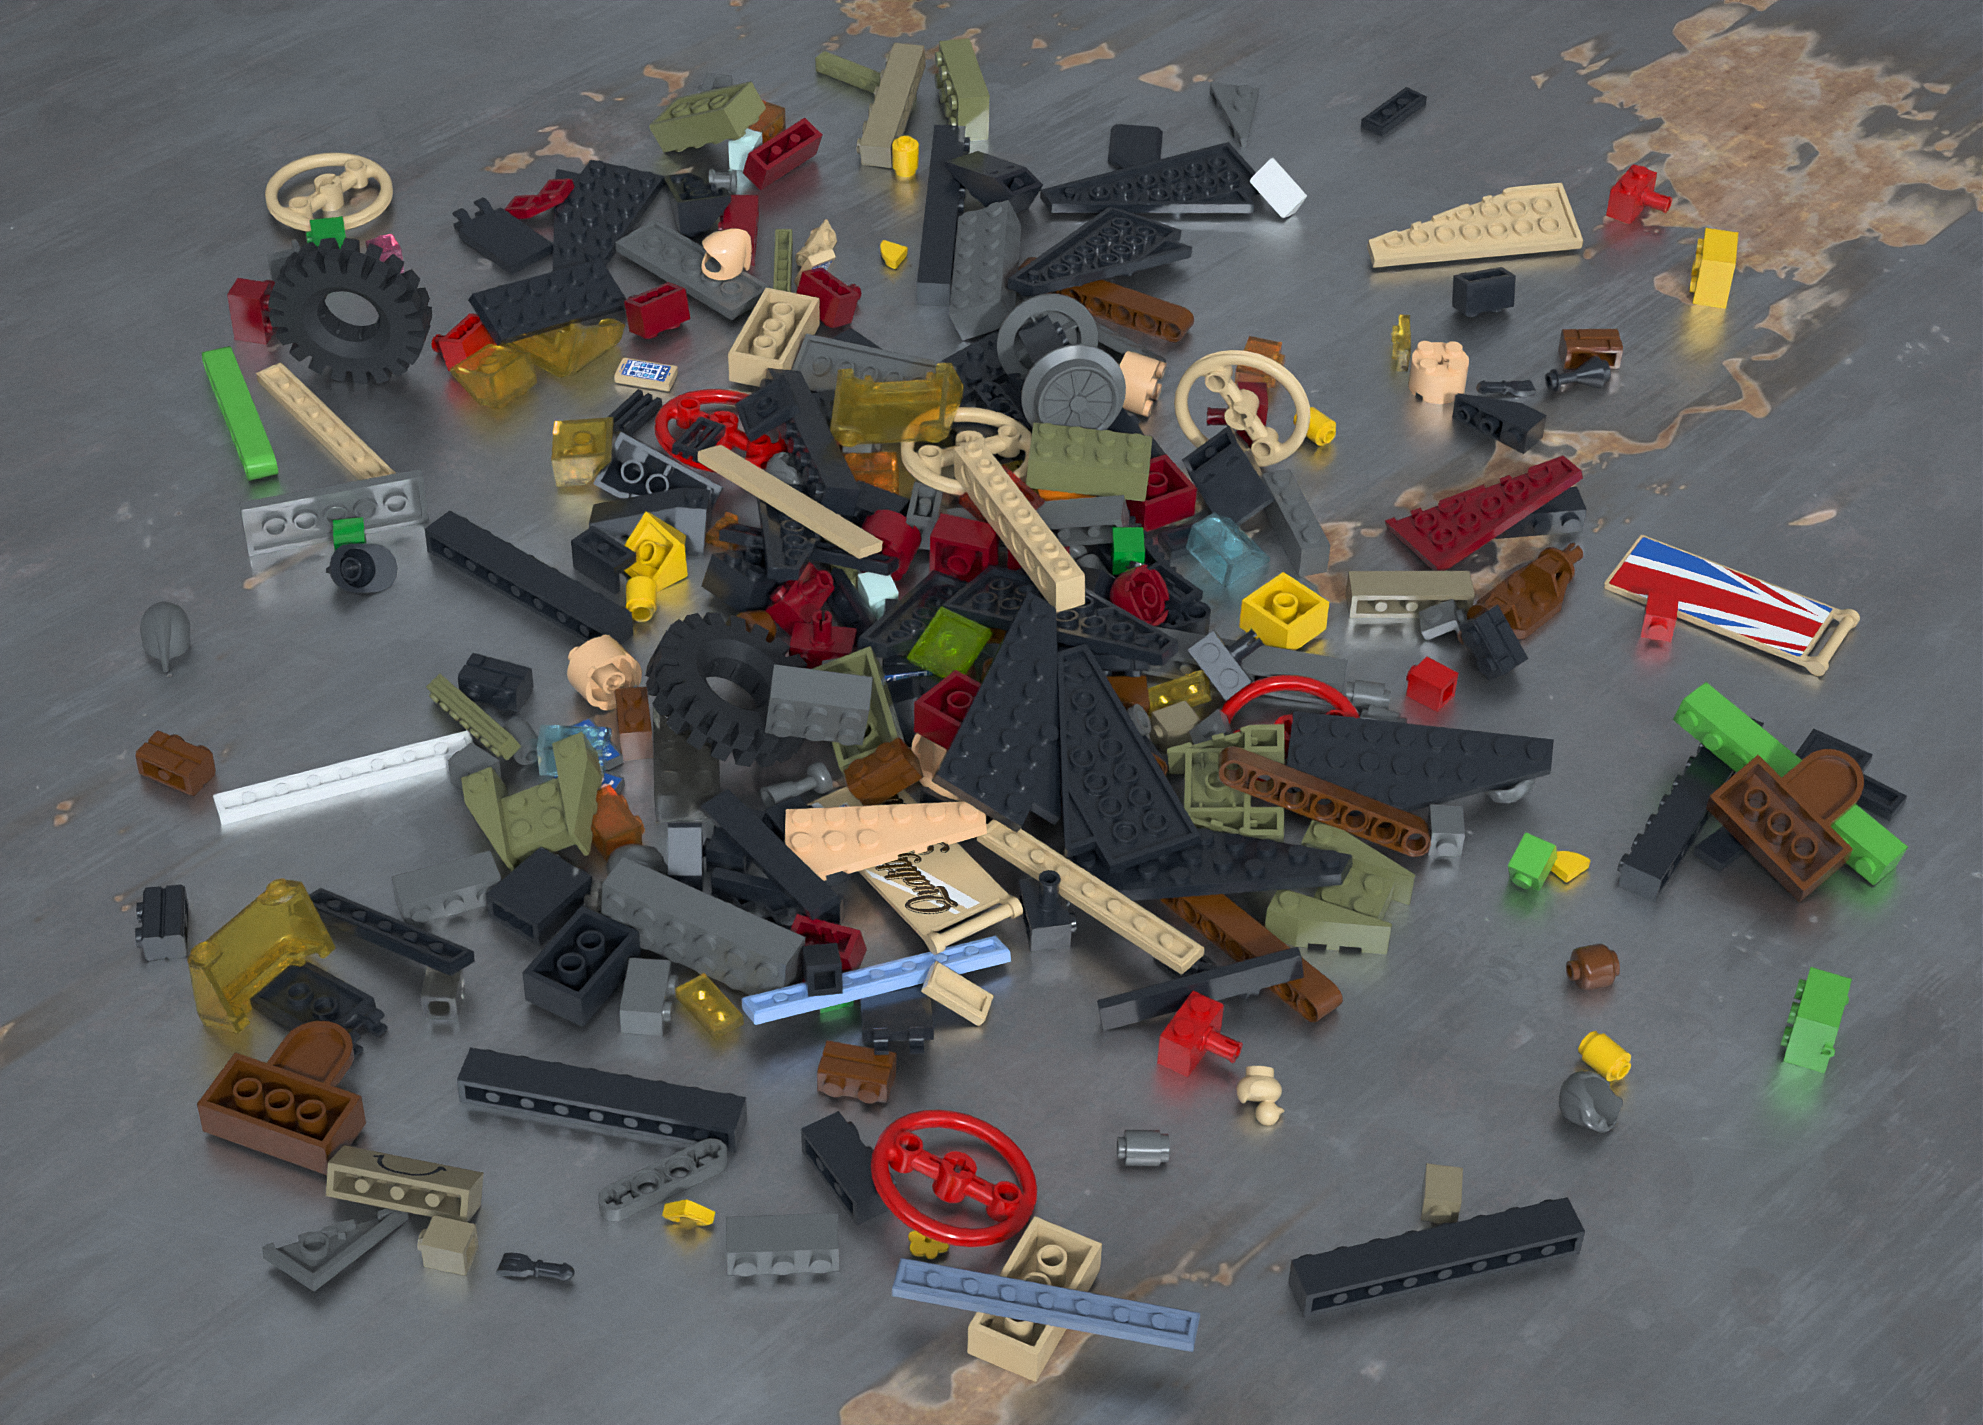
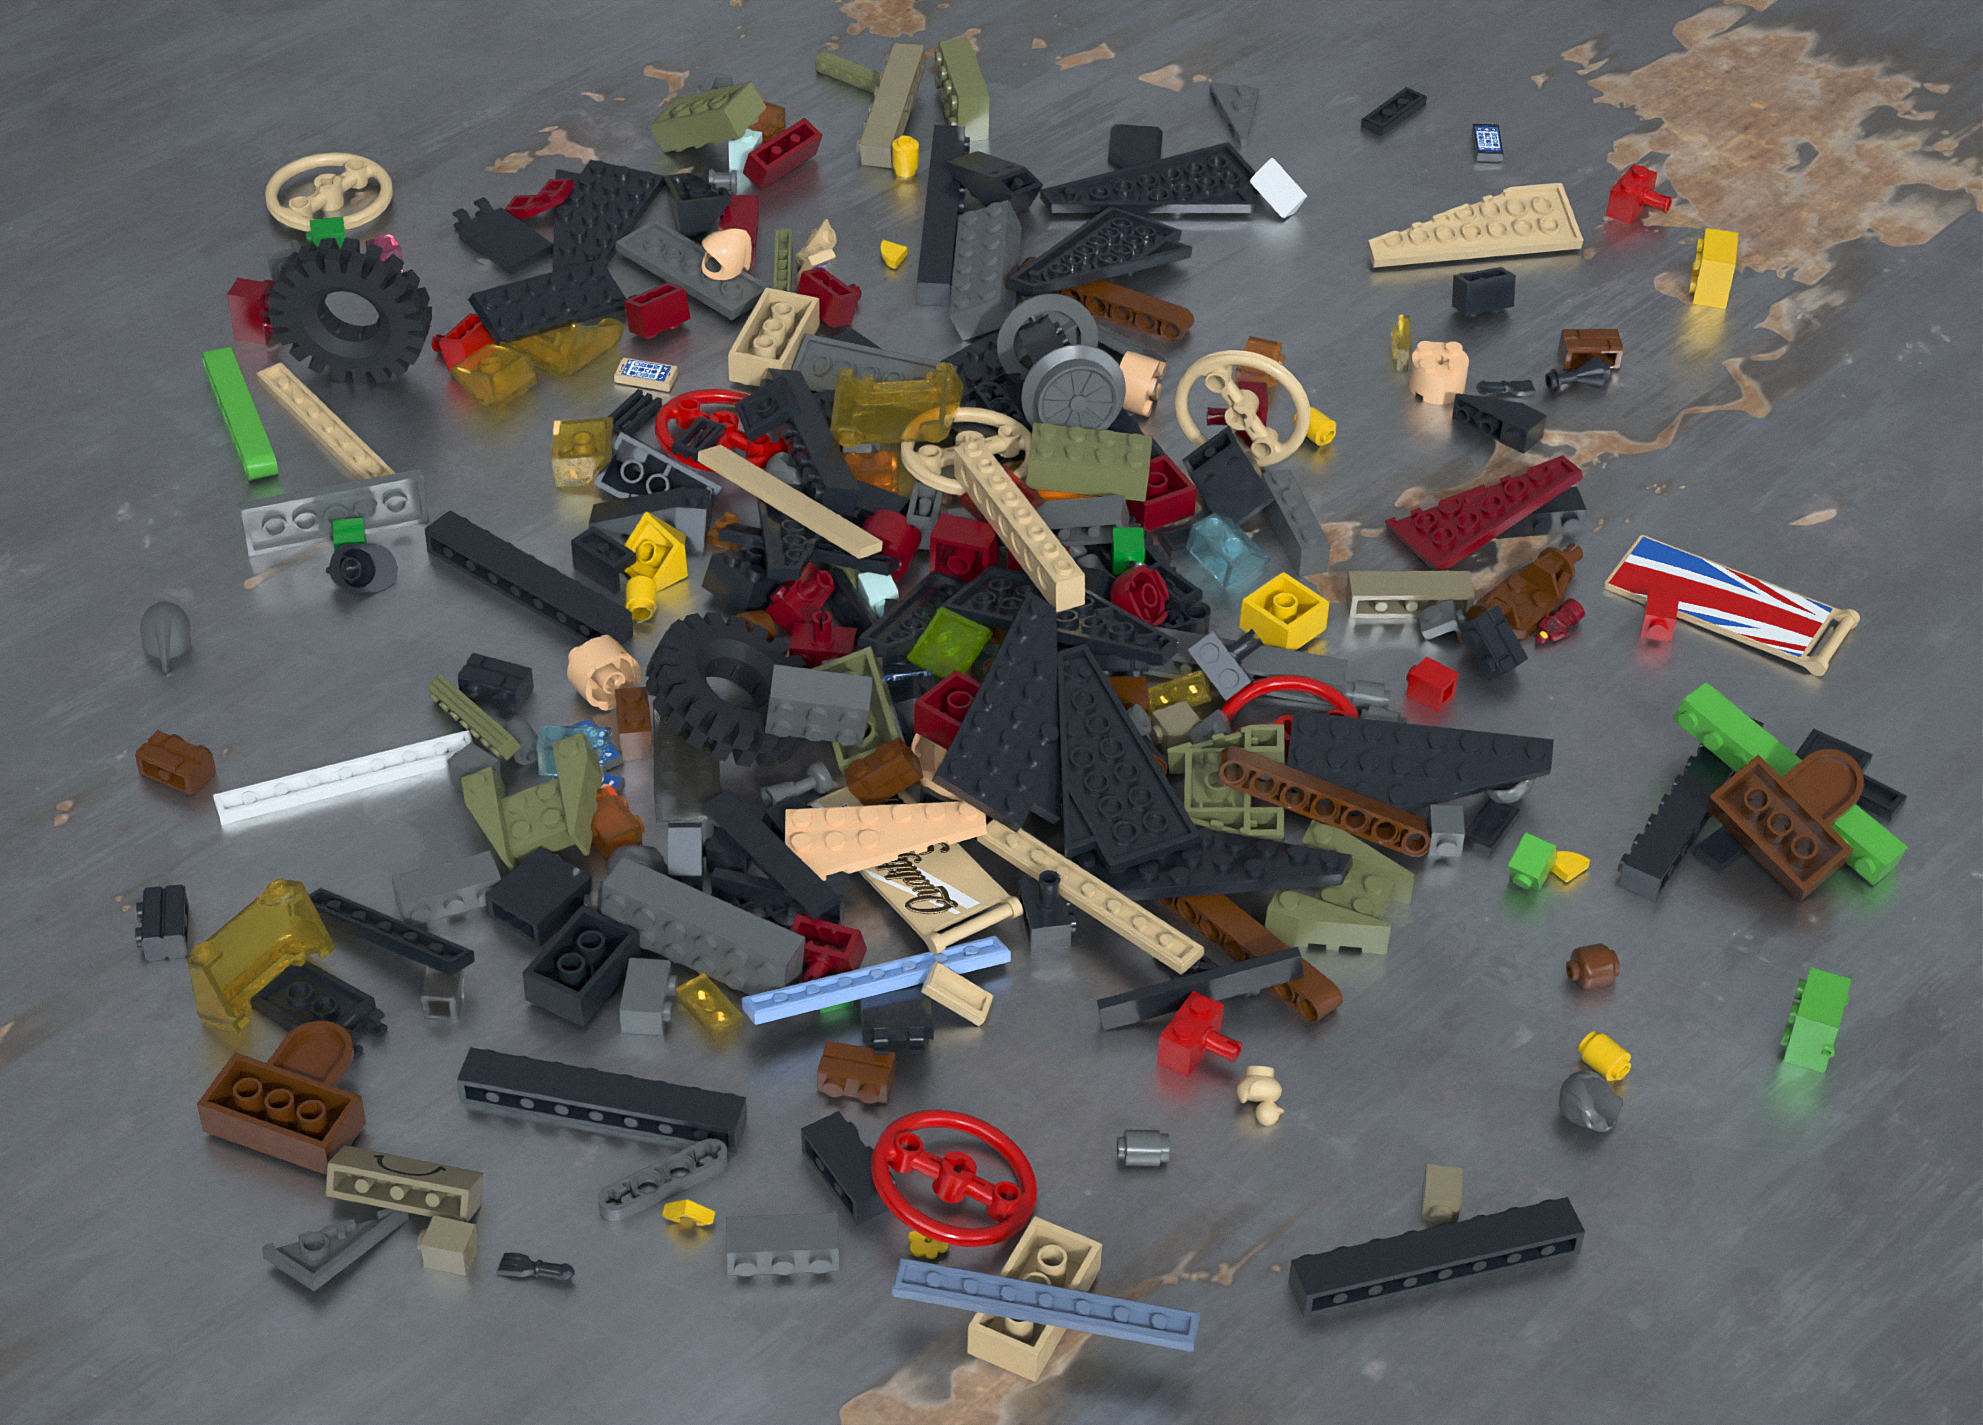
(822, 969): black brick -> none
(1487, 142): none -> tile
(1490, 826): none -> black tile
(1554, 627): none -> dark red piece

